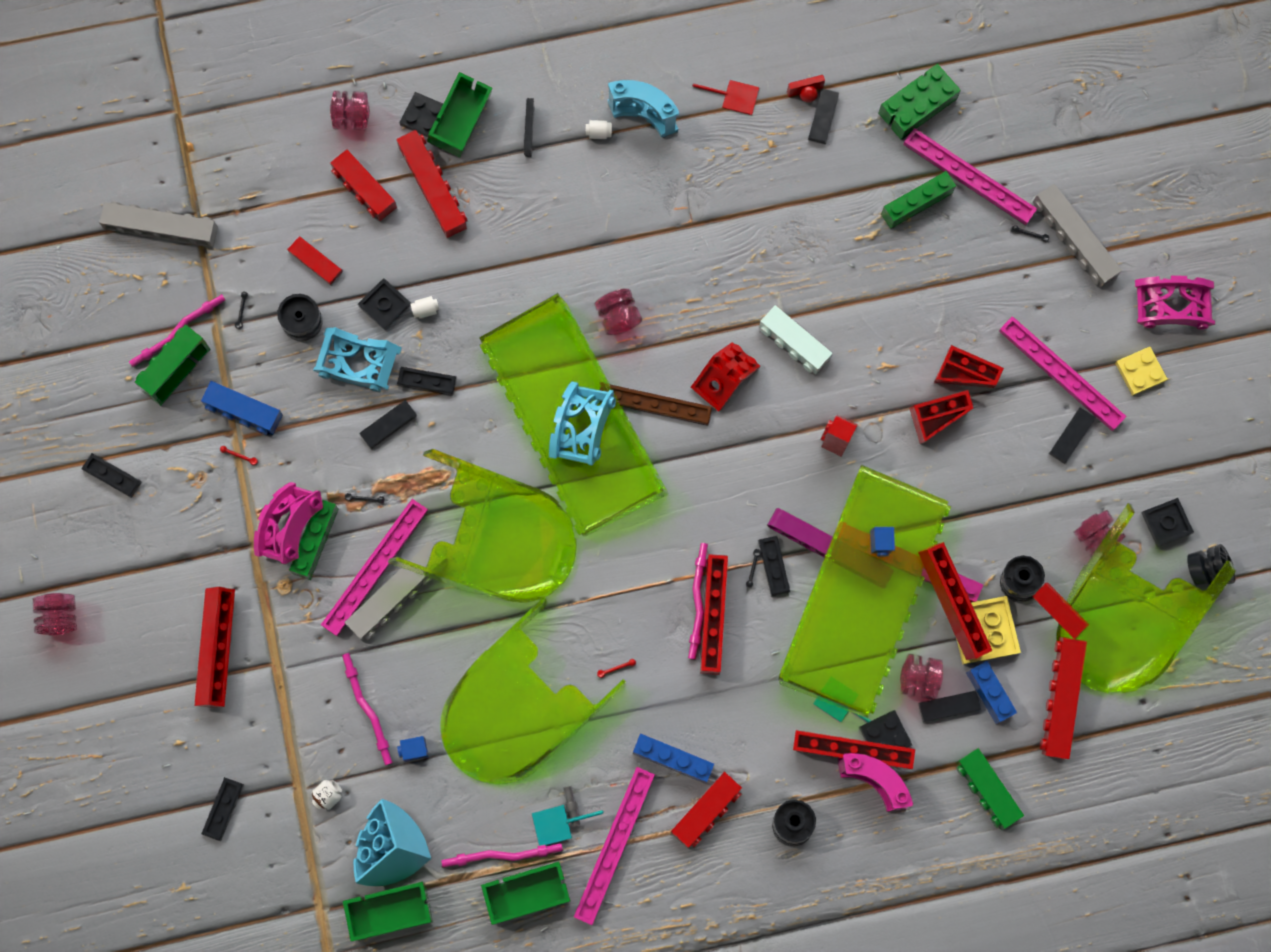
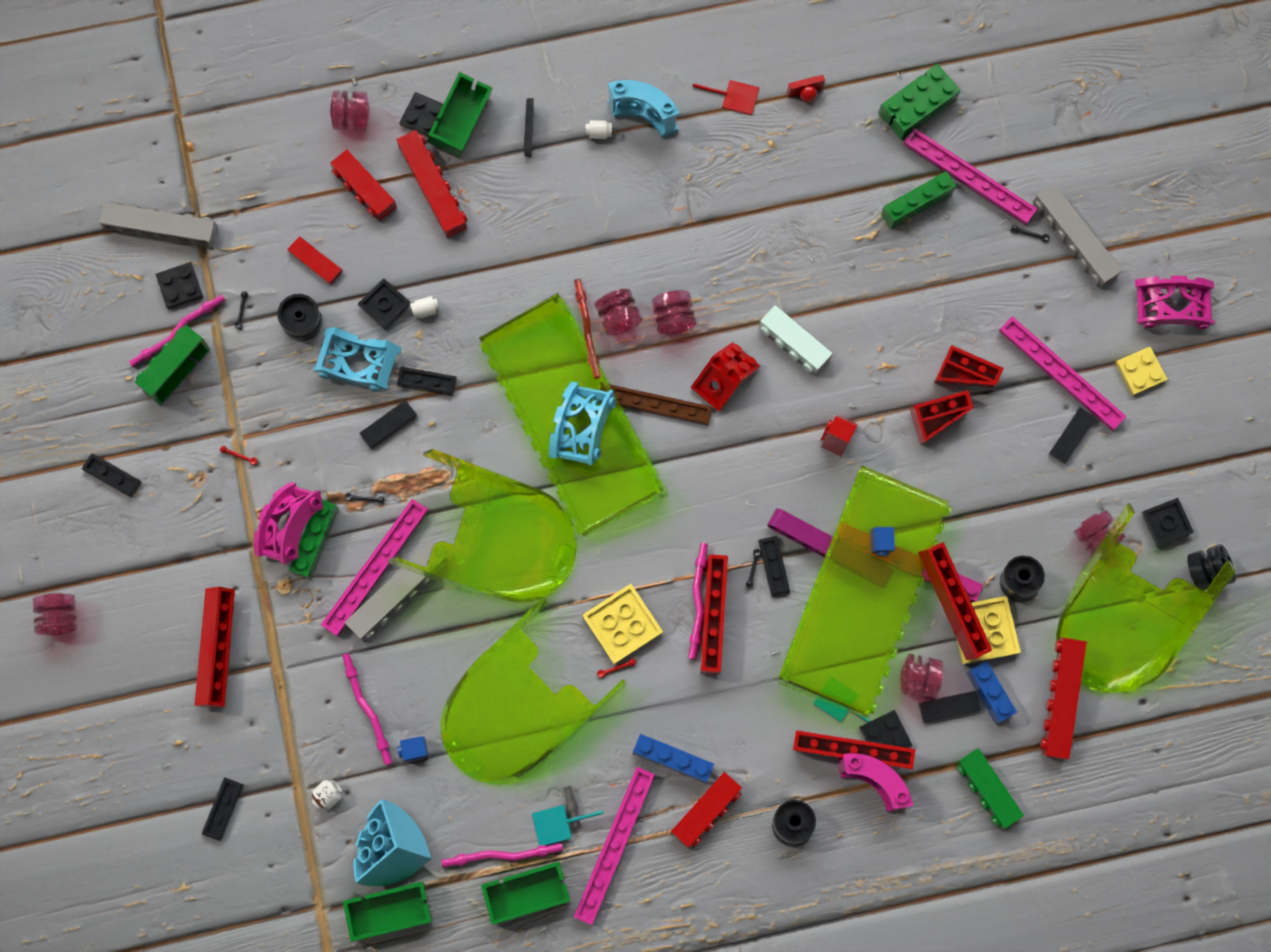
(179, 285): none -> black plate
(242, 408): blue brick -> none
(593, 359): none -> clear red bar
(622, 624): none -> light yellow plate
(673, 312): none -> clear pink wheel
(823, 116): black tile -> none
(1061, 610): red tile -> none

